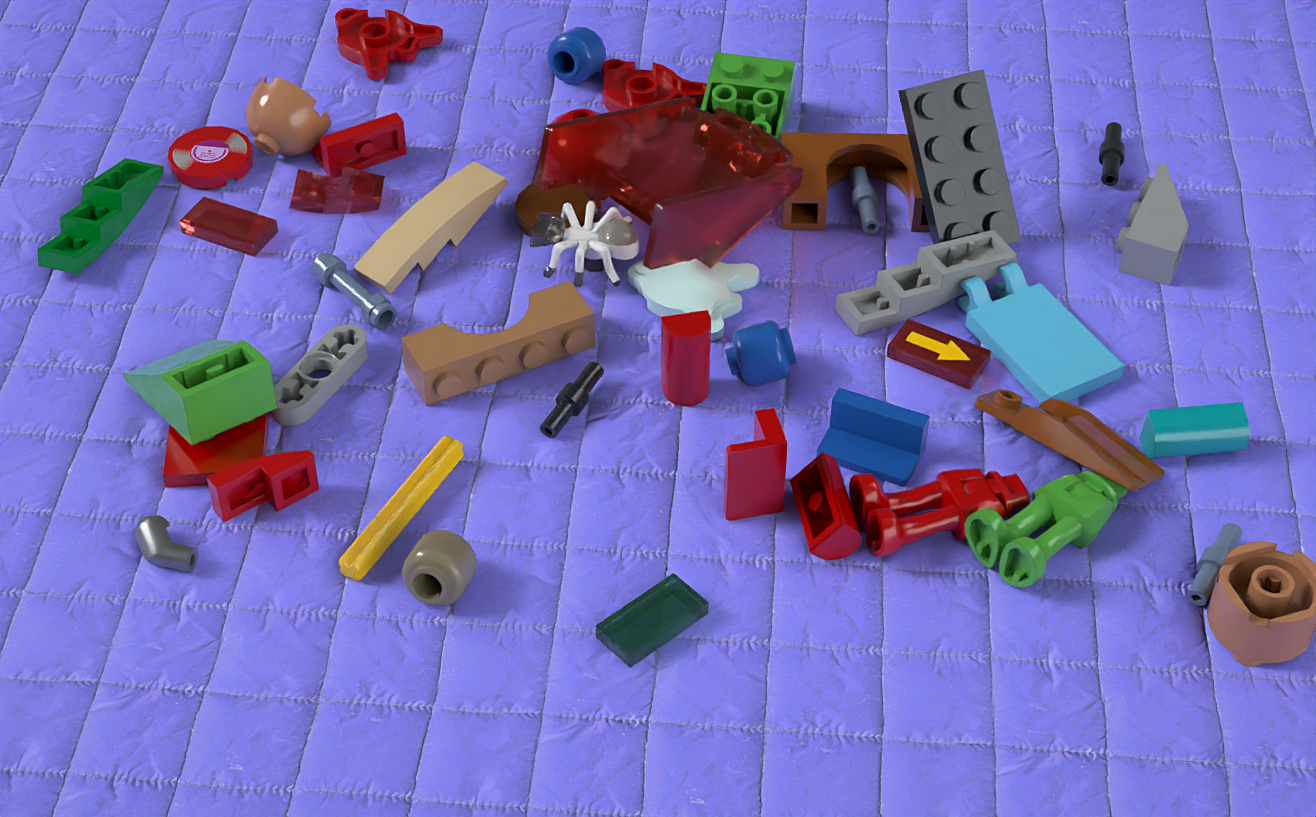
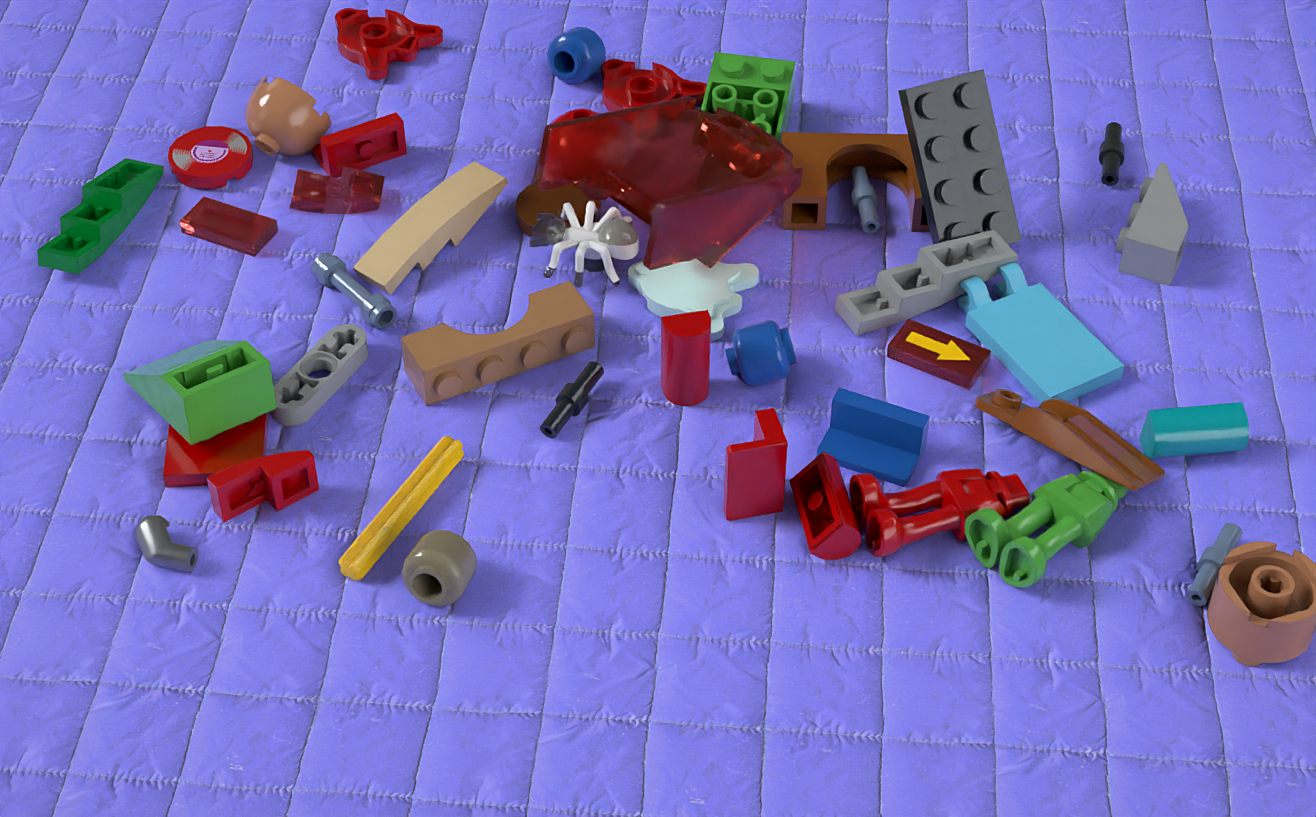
(651, 620): tile -> none

